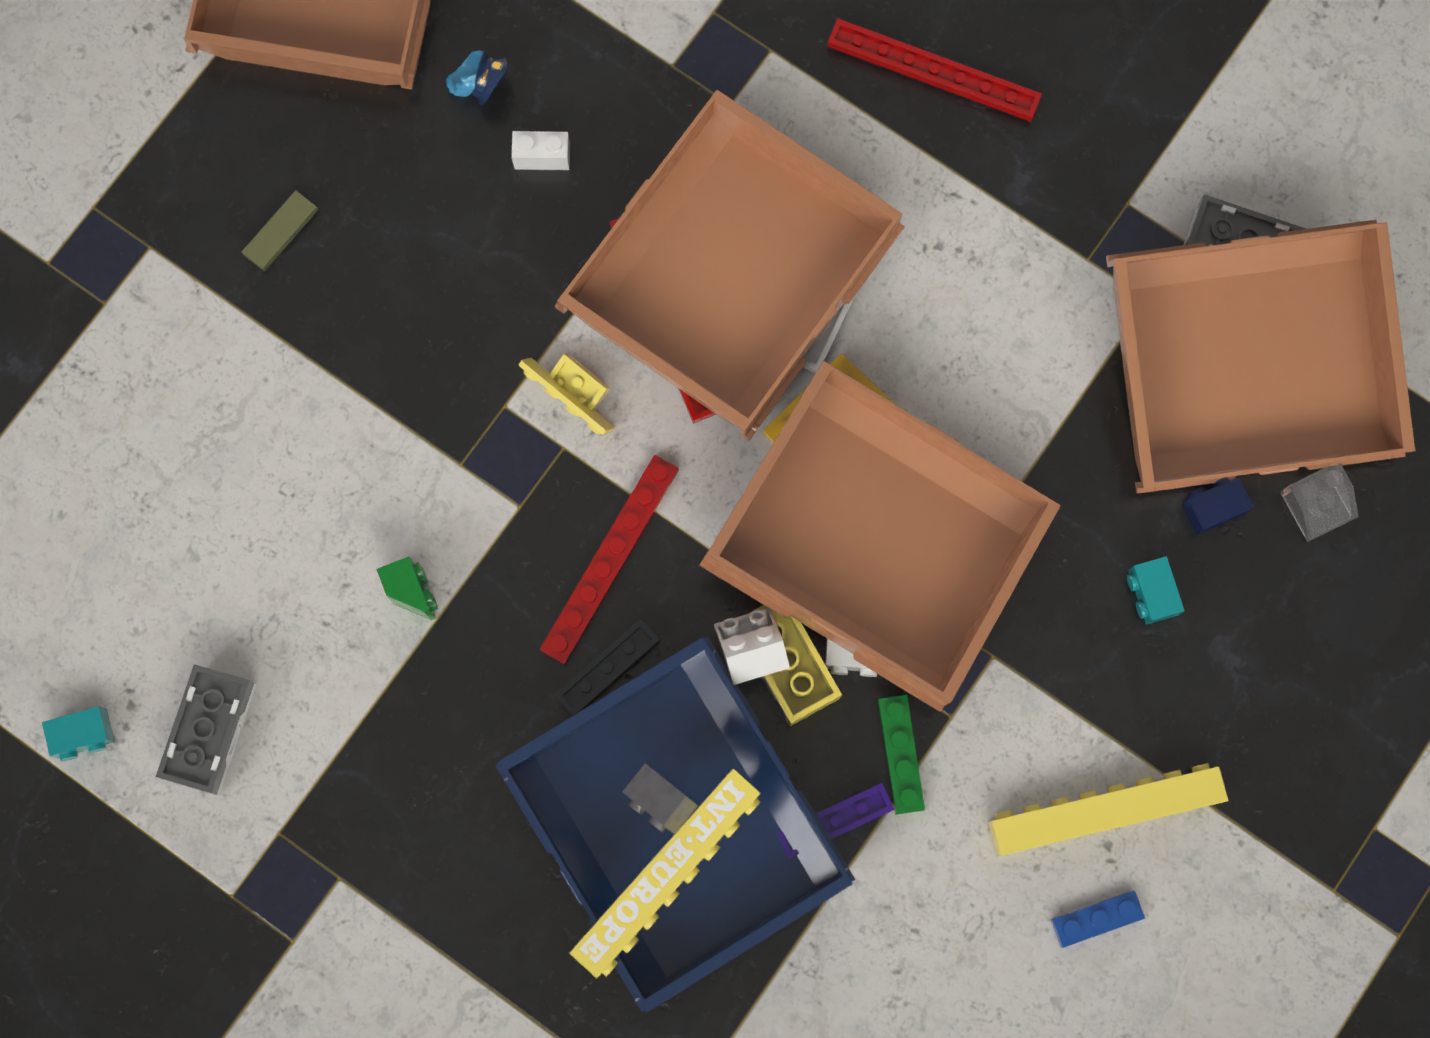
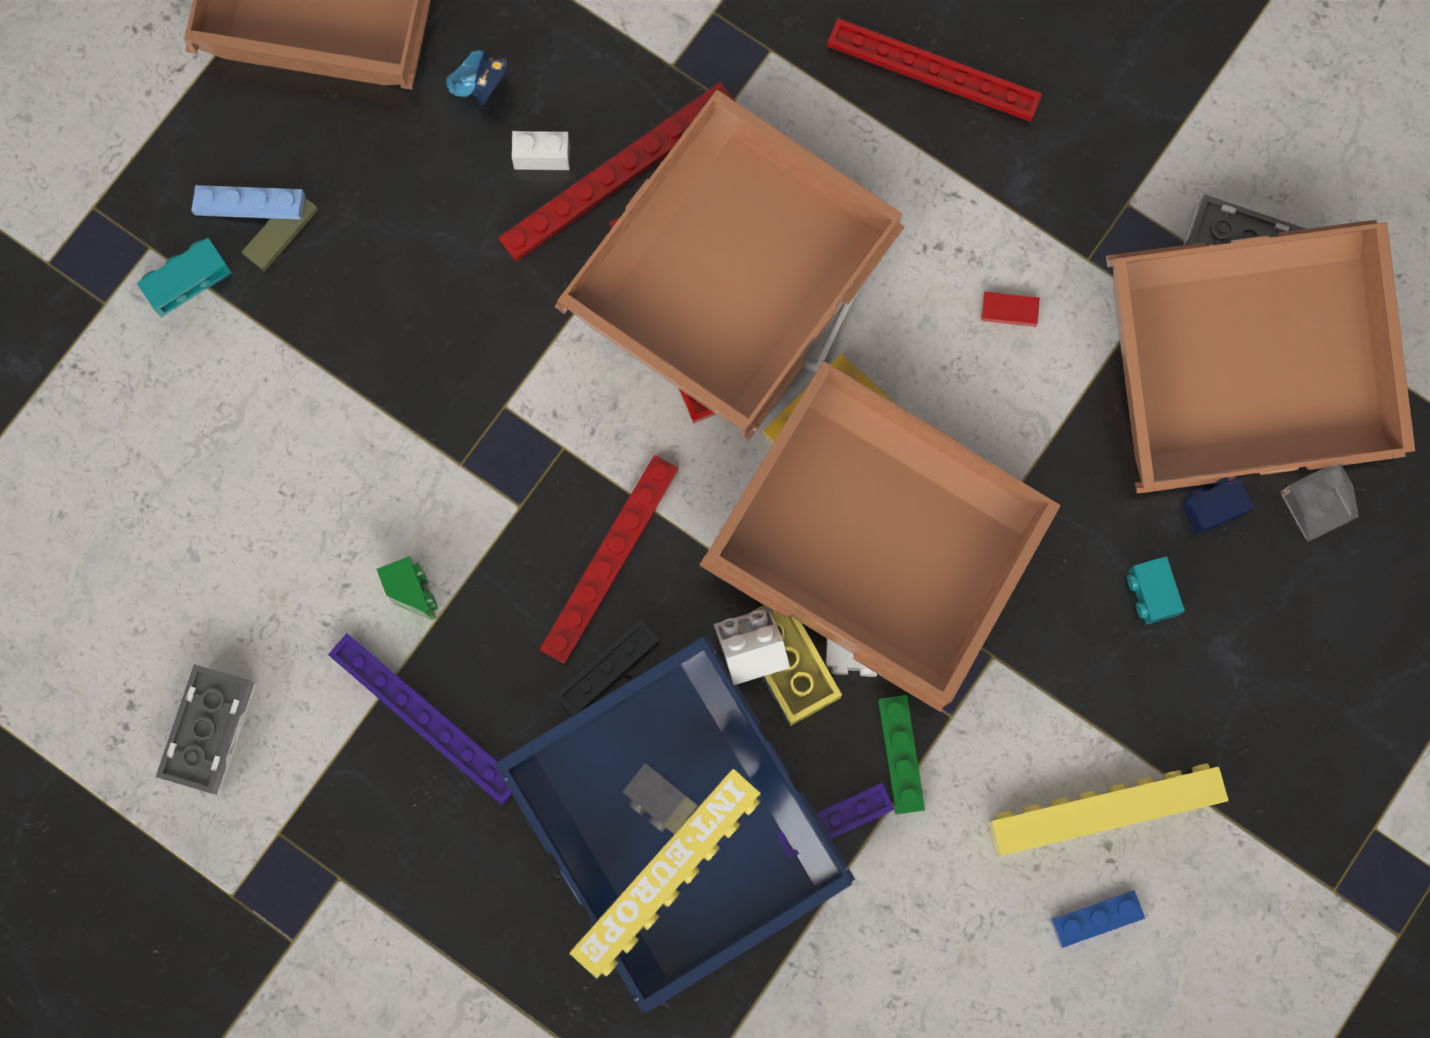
(78, 733): teal brick -> none
(183, 277): none -> teal brick
(248, 202): none -> light blue plate
(421, 716): none -> dark purple plate
(574, 387): light yellow bracket -> none
(603, 181): none -> red plate
(1010, 309): none -> red tile

